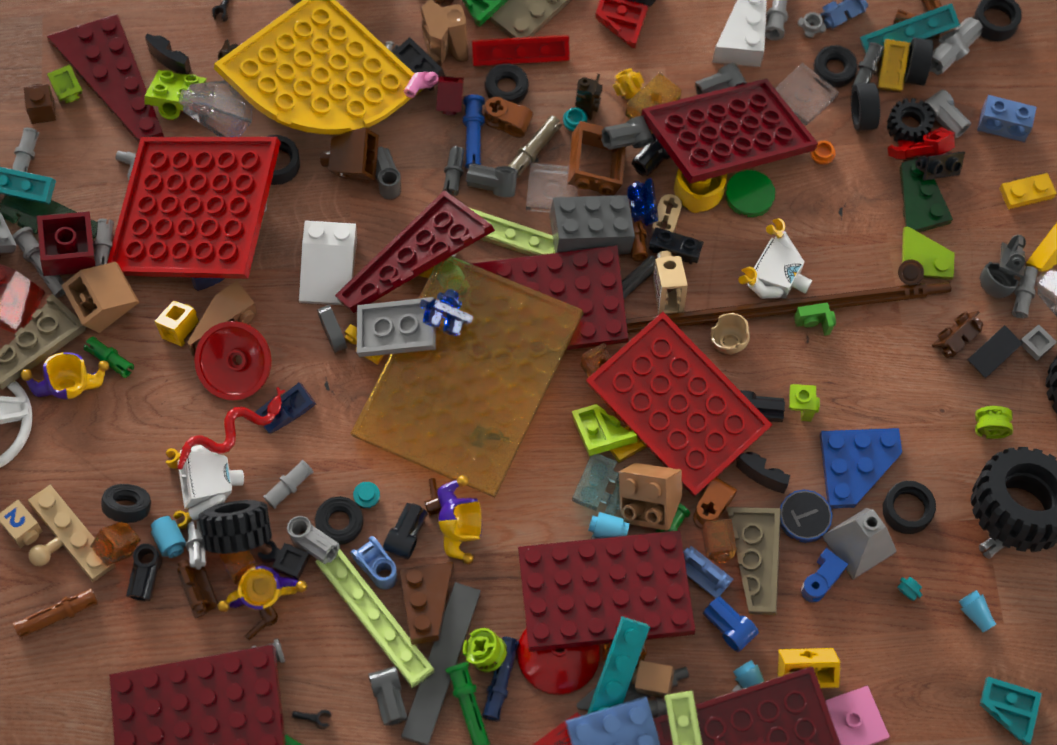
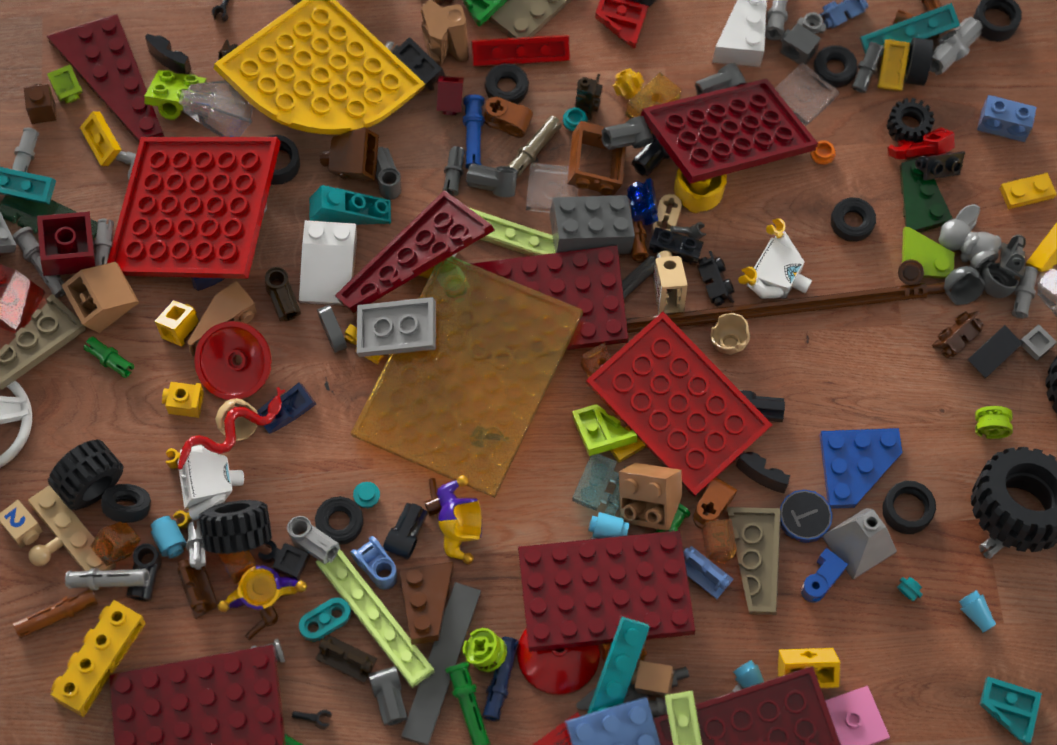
(65, 377): yellow piece -> none
(85, 474): none -> black tyre
(98, 658): none -> yellow brick
(100, 138): none -> yellow plate
(108, 578): none -> light grey pin
(189, 405): none -> yellow brick
(243, 427): none -> tan hair
(282, 294): none -> dark brown piece
(288, 484): light grey pin -> none
(324, 620): none -> teal plate
(345, 206): none -> teal slope
(346, 658): none -> dark brown hinge
(420, 81): bright pink arm -> none
(445, 309): clear blue hips -> none
(693, 231): none -> dark grey hand
(721, 287): none -> black hinge
(736, 629): blue piece -> none
(750, 193): green tile -> none
(799, 44): none -> dark grey brick
(804, 399): lime bracket -> none
(813, 315): bright green bracket -> none
(856, 205): none -> black tyre
(865, 106): black tyre -> none
(947, 114): light grey piece -> none
(965, 285): none -> dark grey hair
(975, 246): none -> light grey animal

